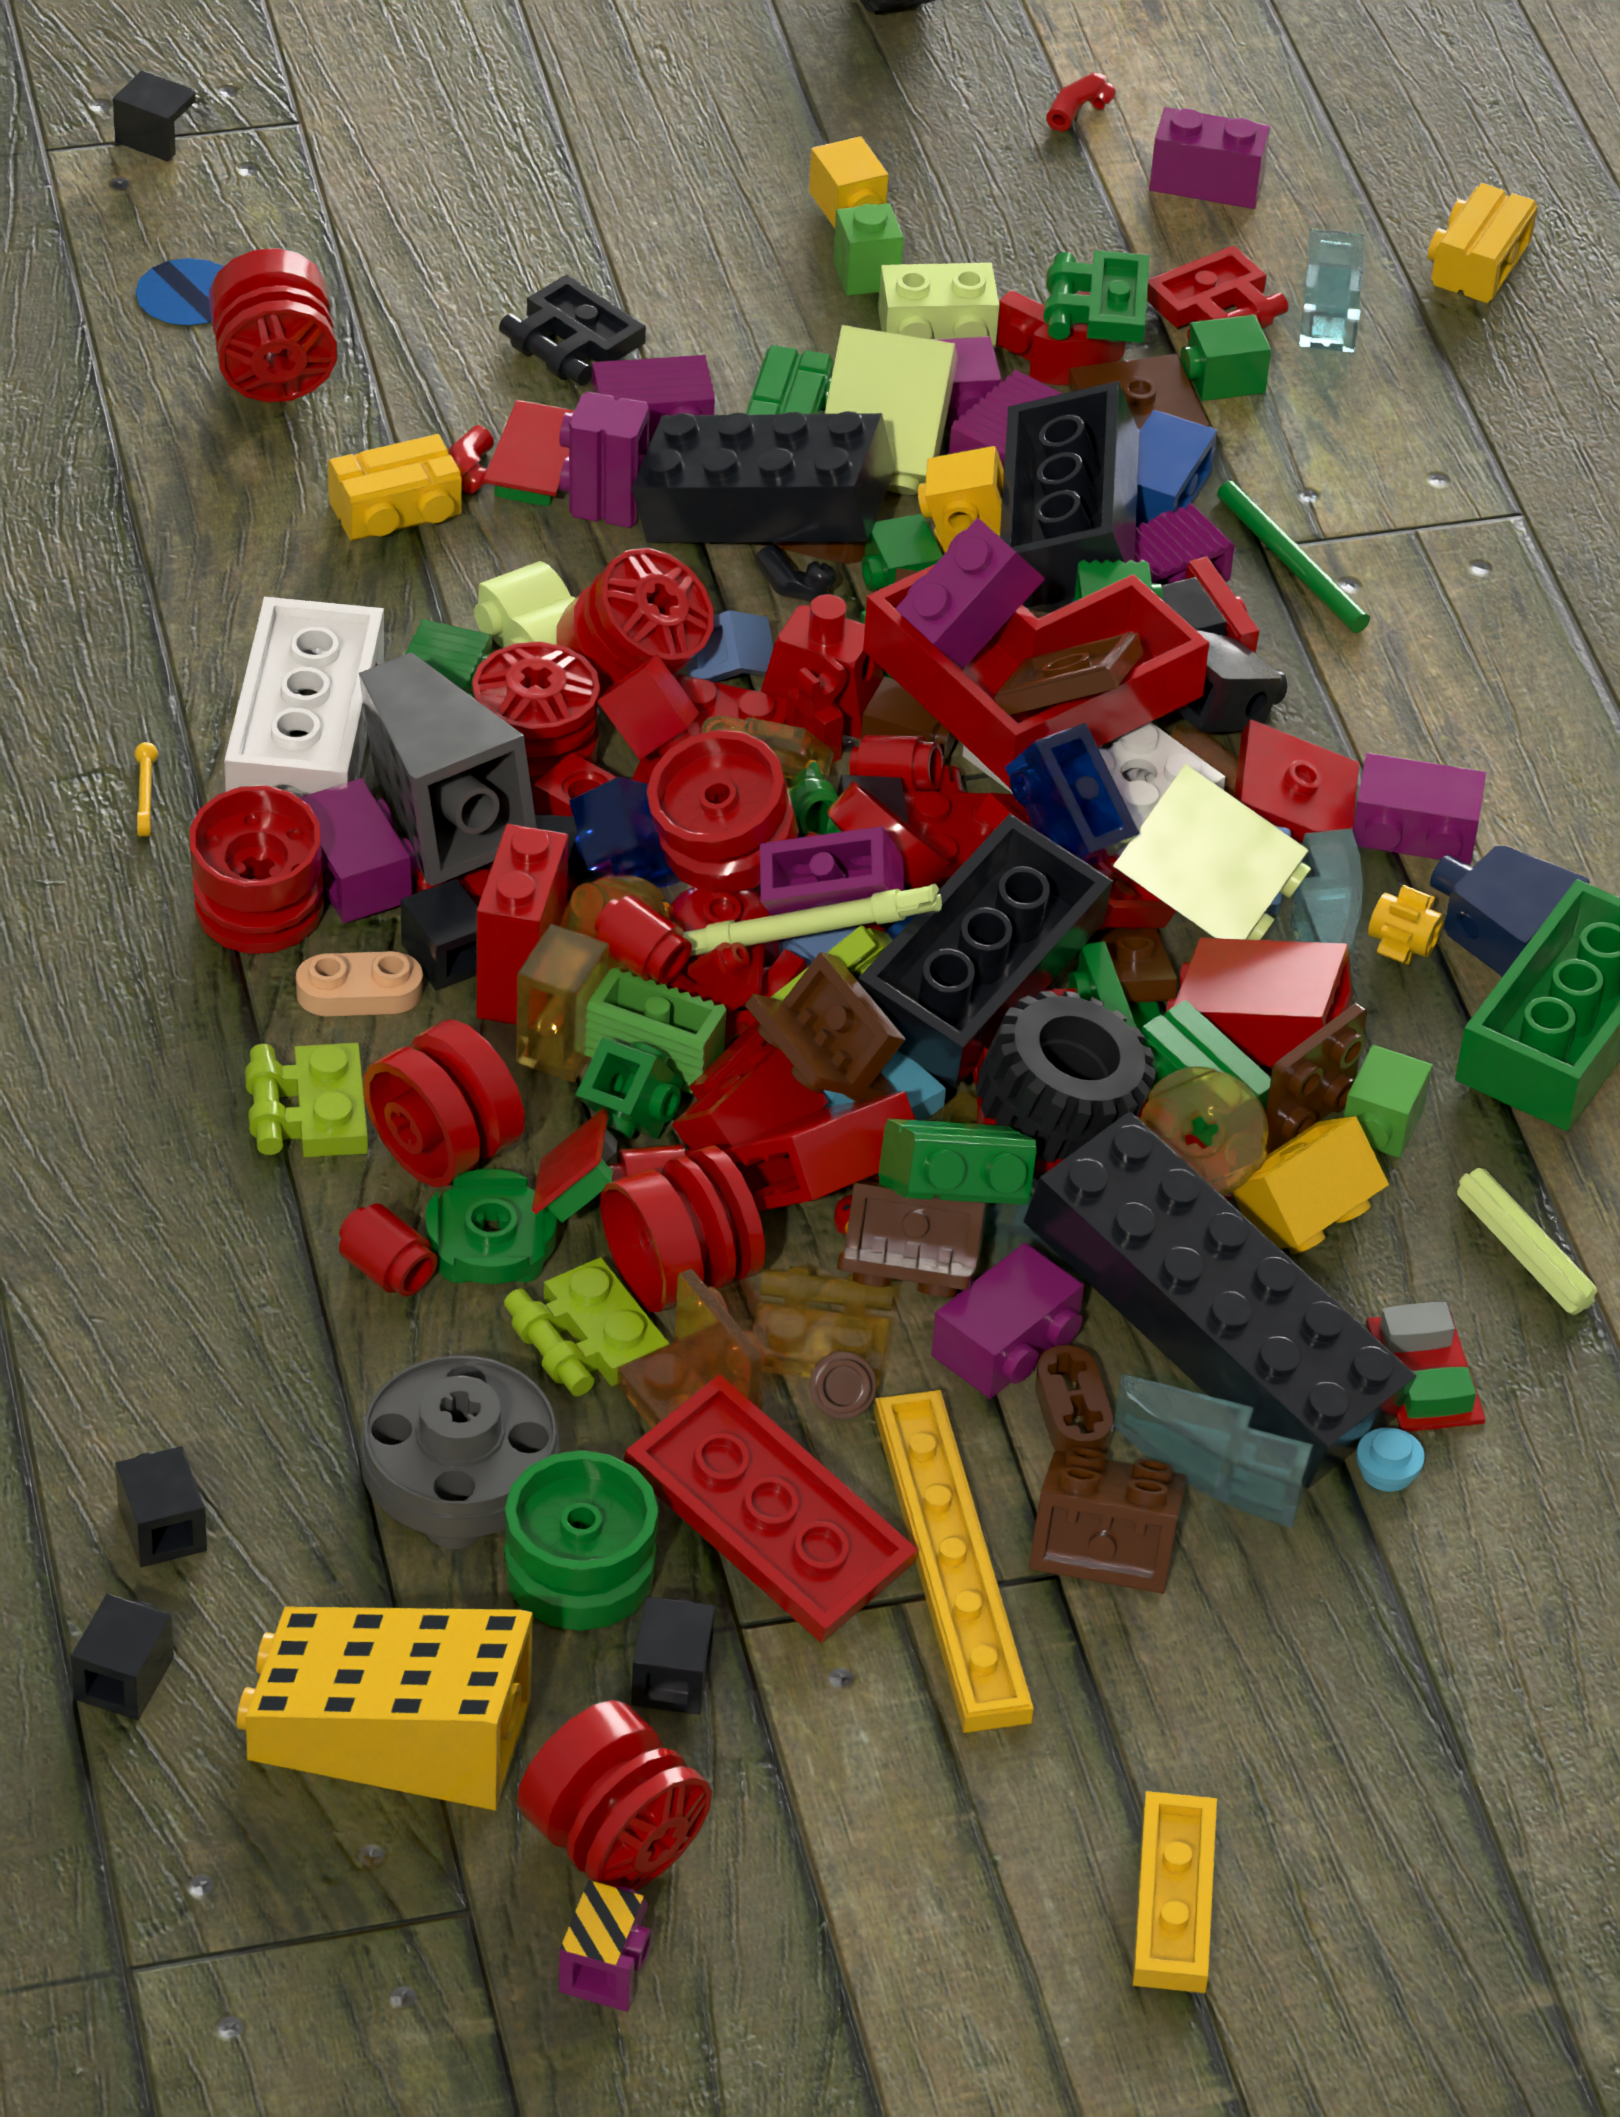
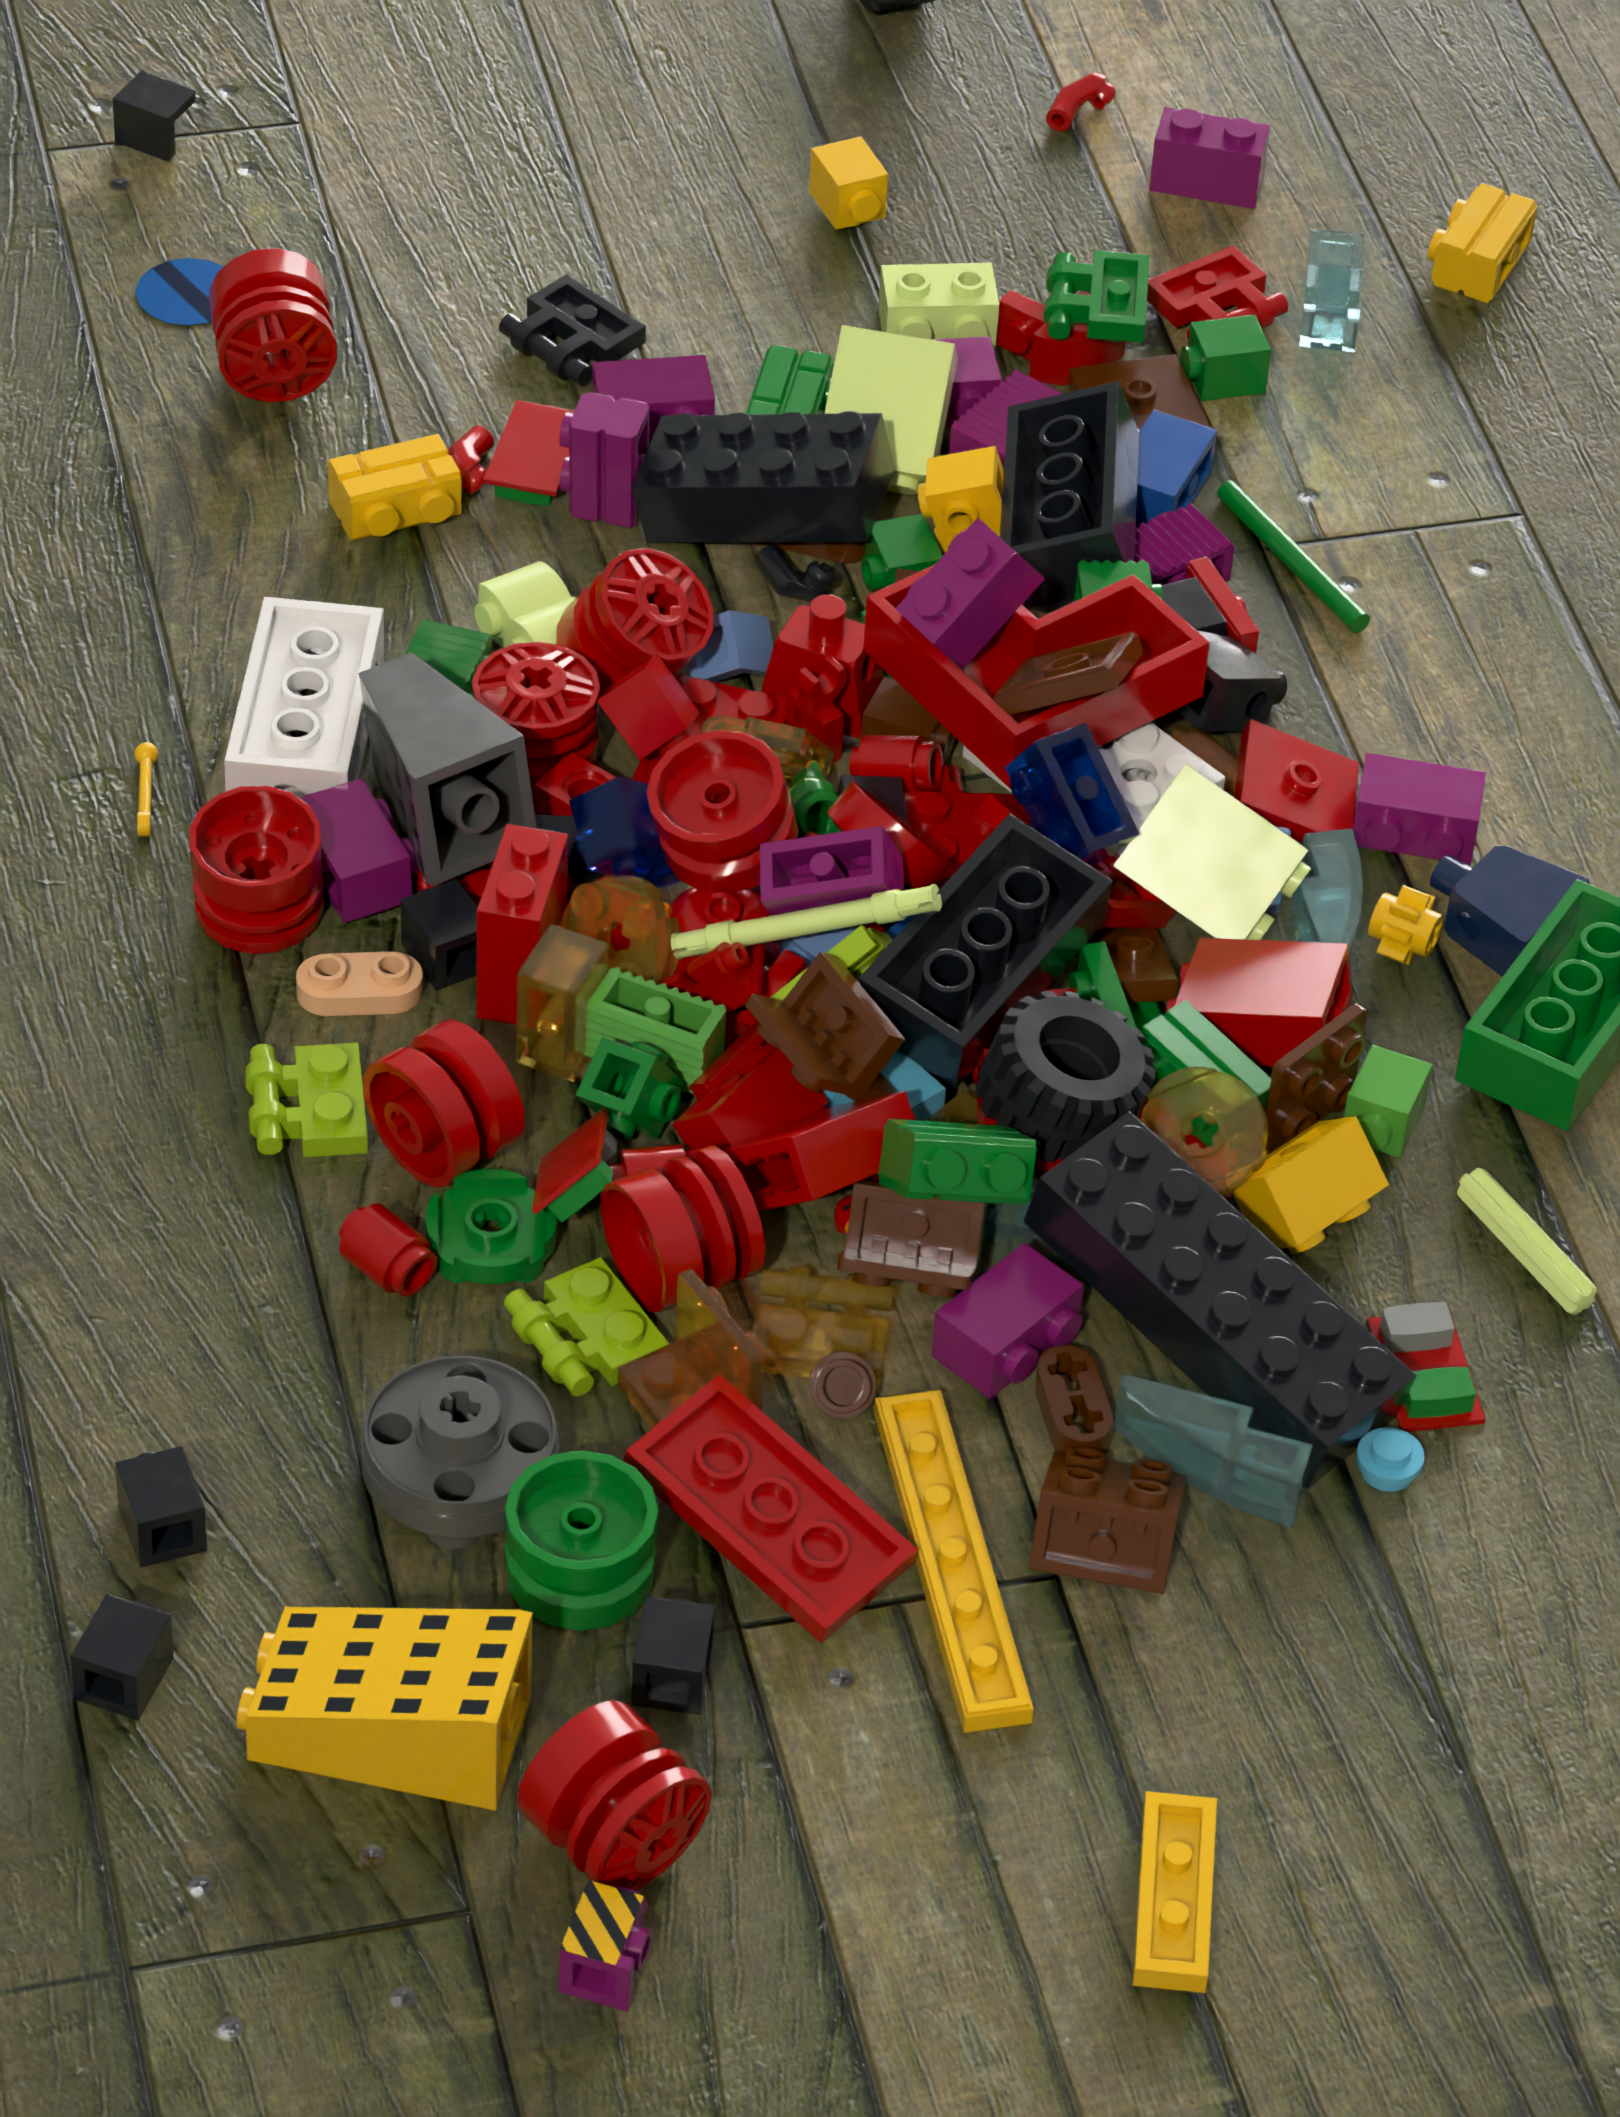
(642, 939): red brick -> none
(864, 242): bright green brick -> none

